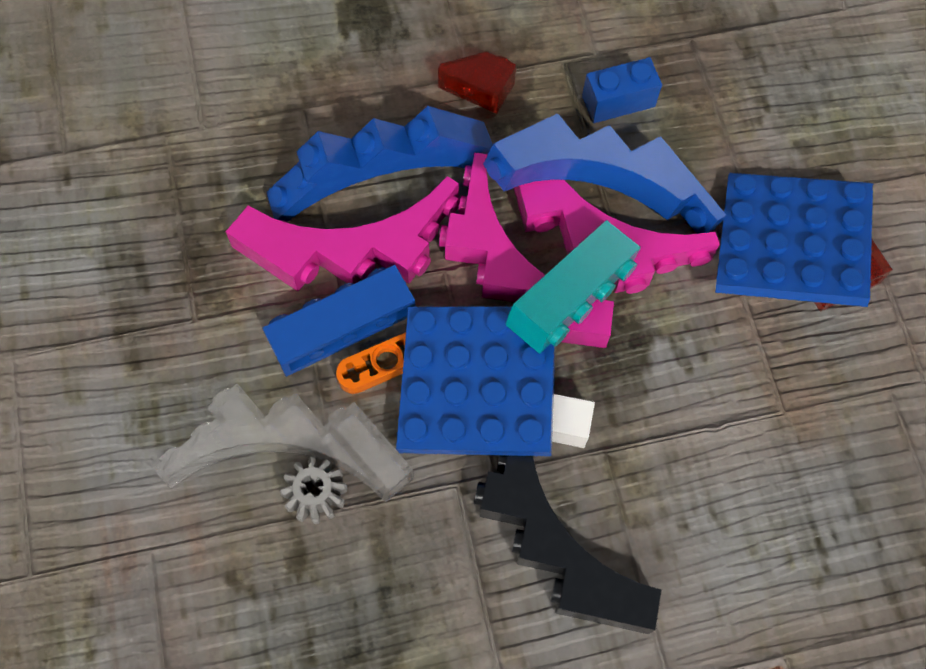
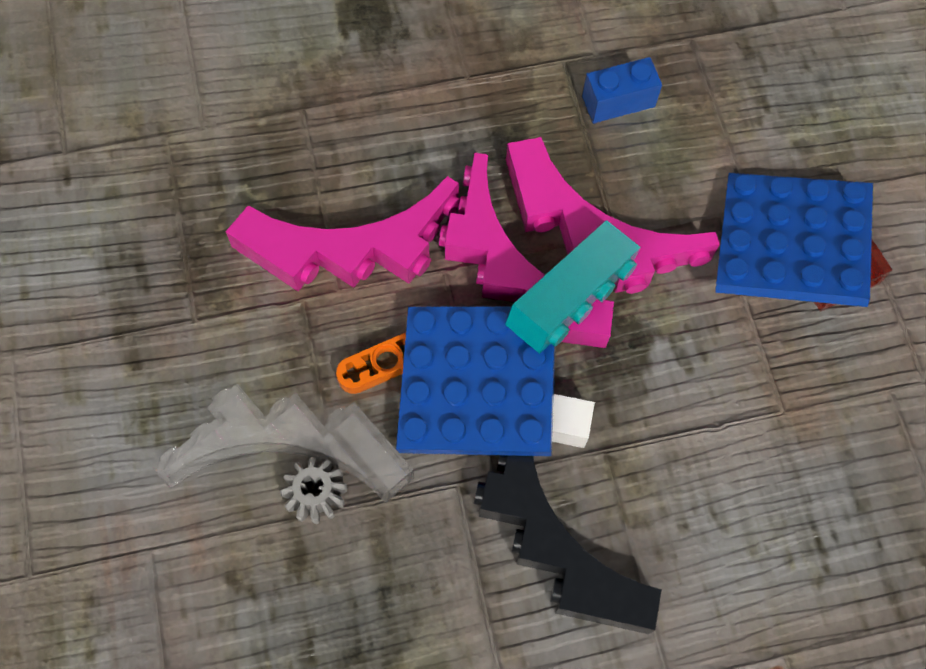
(339, 319): blue brick -> none
(379, 148): blue arch -> none
(479, 79): clear red slope -> none
(647, 173): arch -> none

